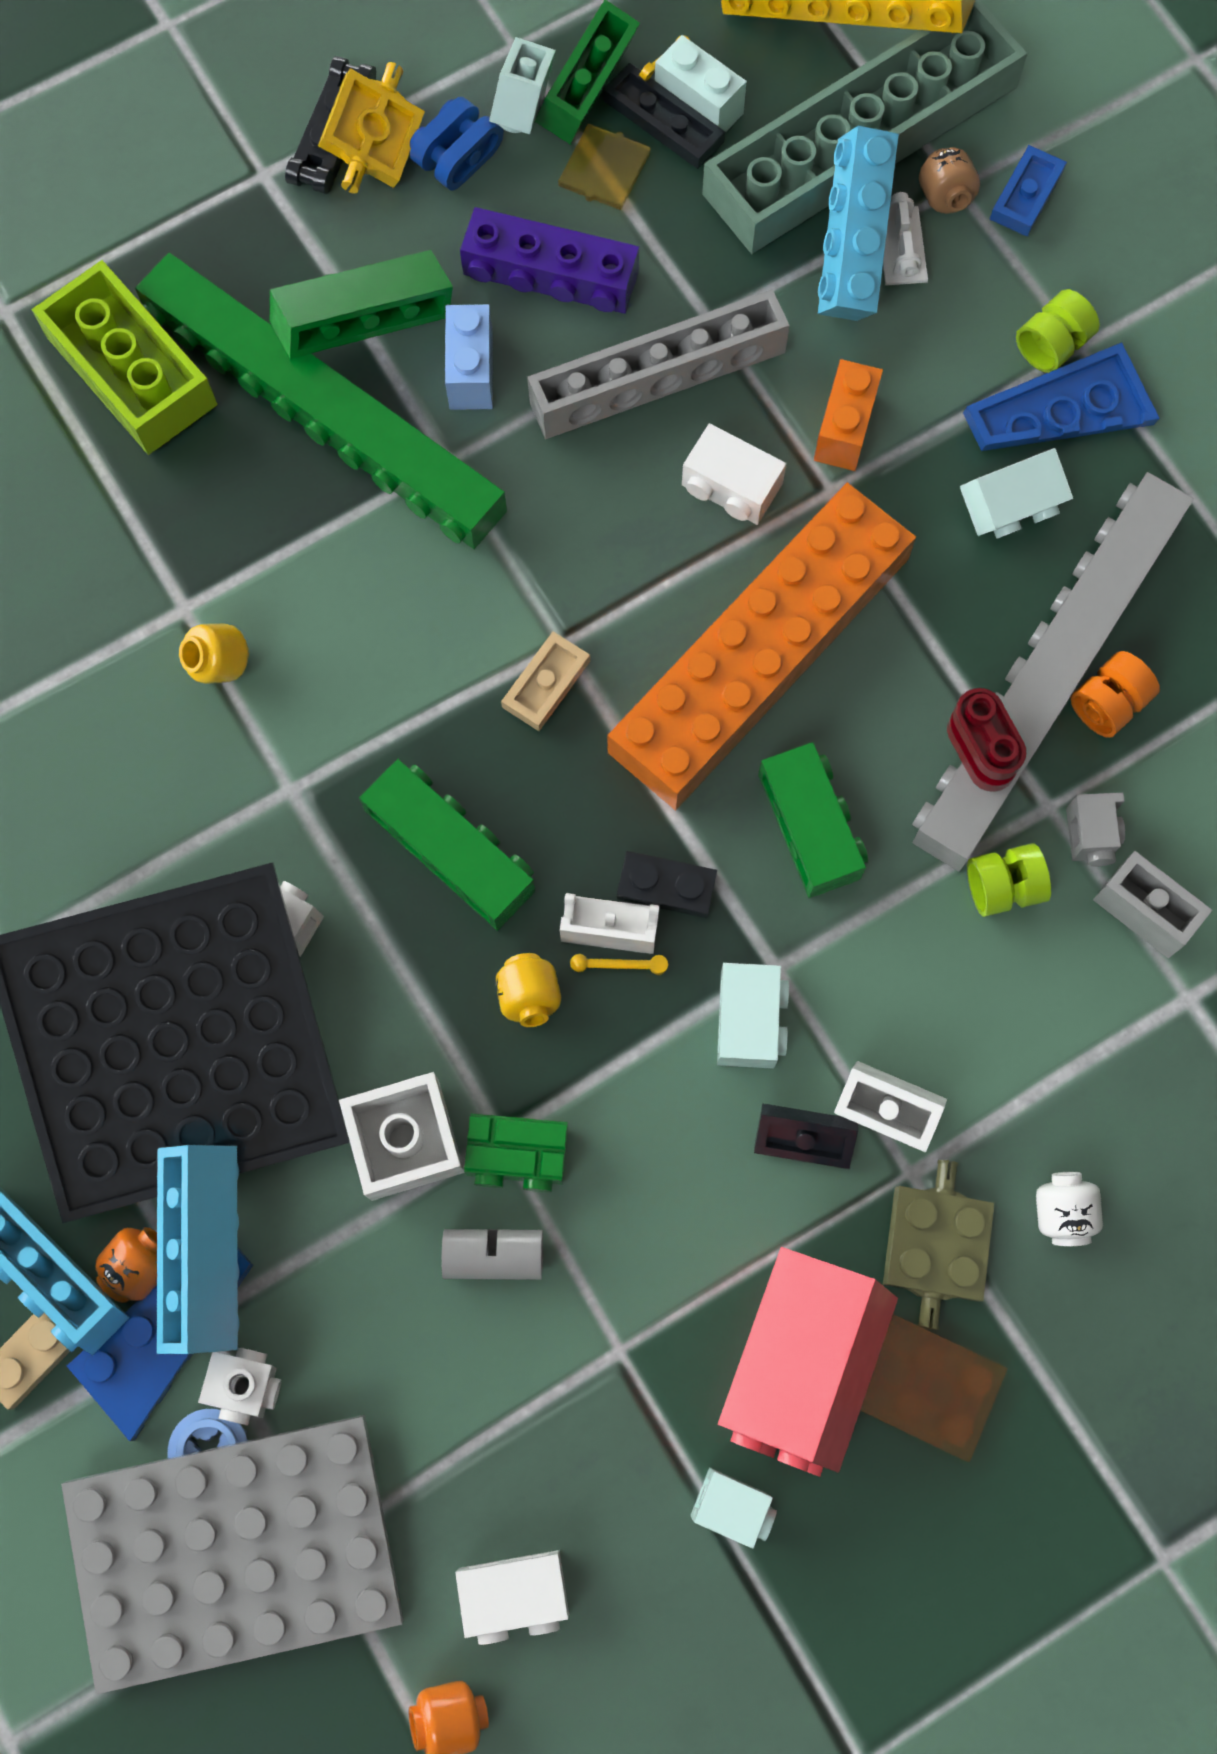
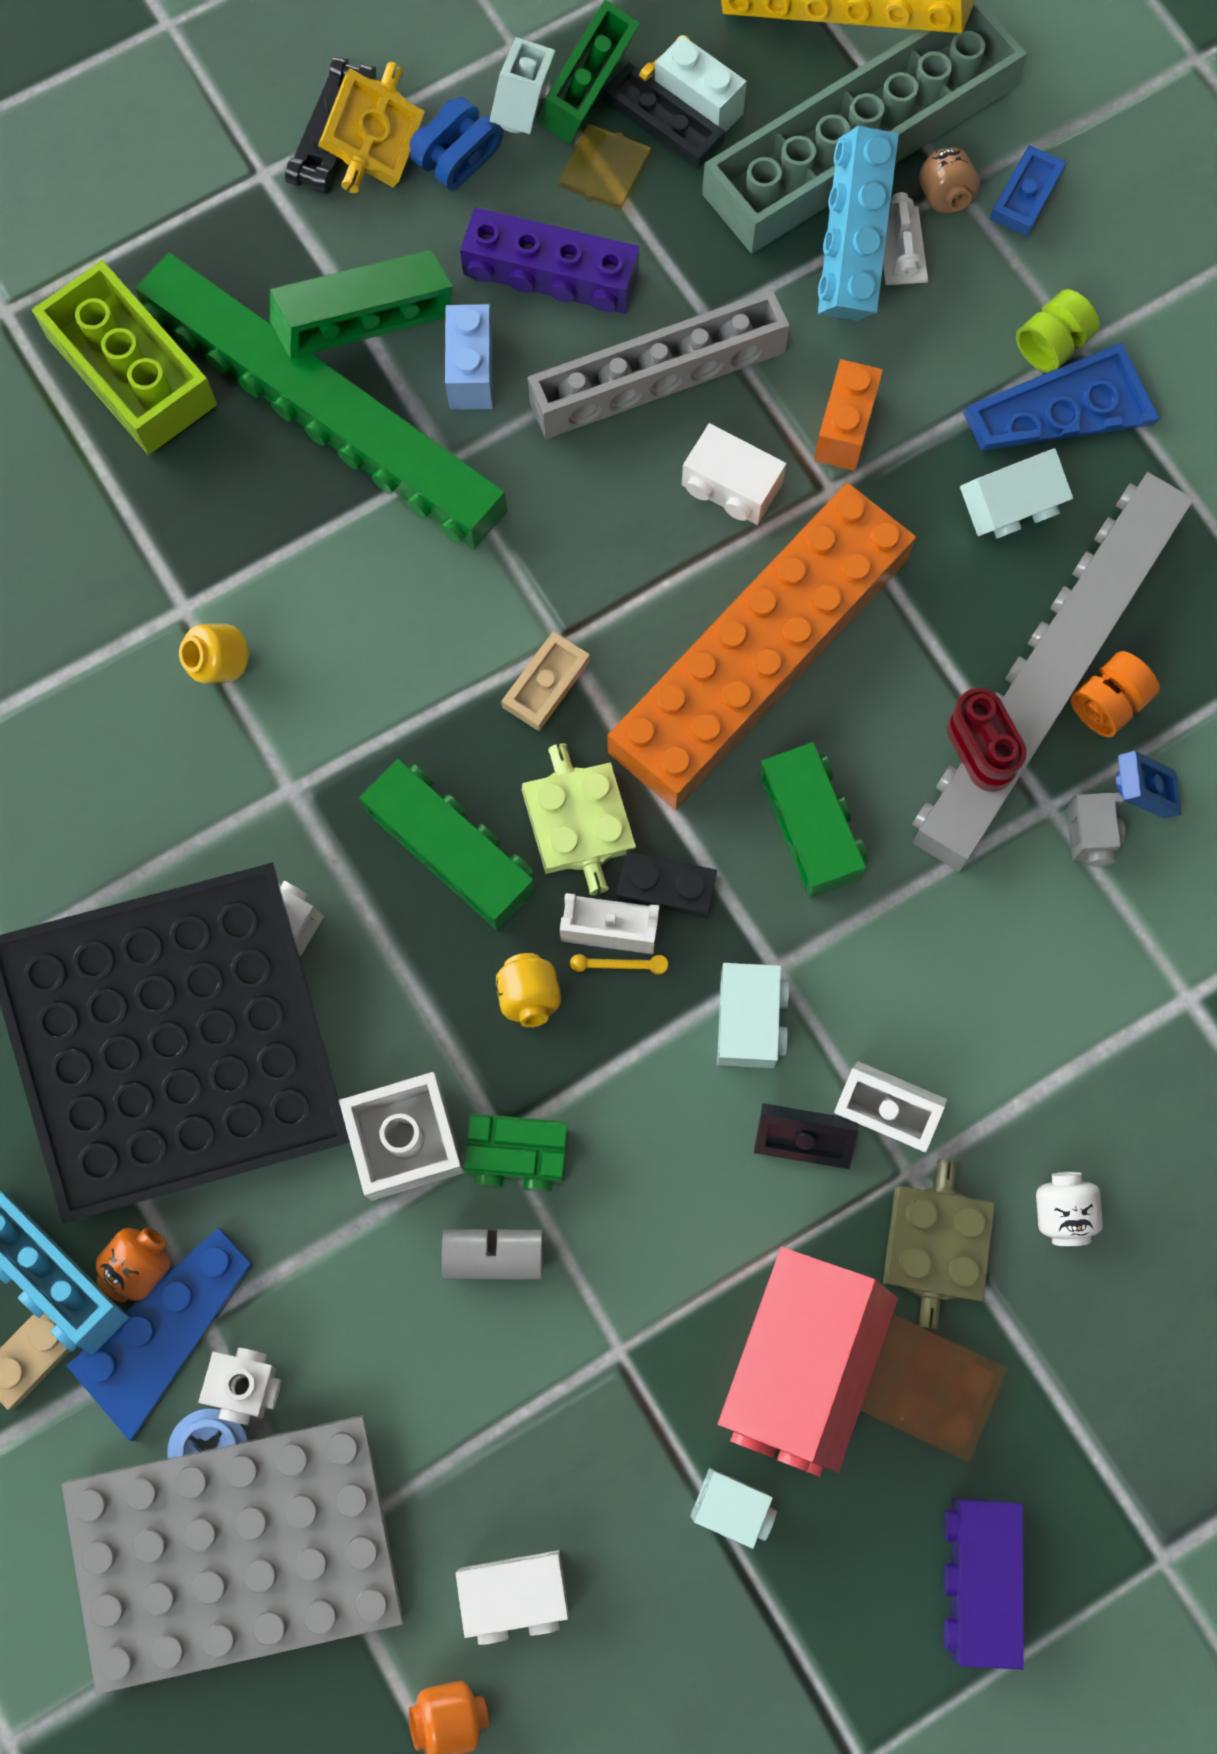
(197, 1249): medium azure brick -> none
(578, 818): none -> yellowish green plate
(985, 1583): none -> dark purple brick
(1016, 877): lime wheel -> none
(1148, 784): none -> blue plate
(1152, 905): light grey brick -> none

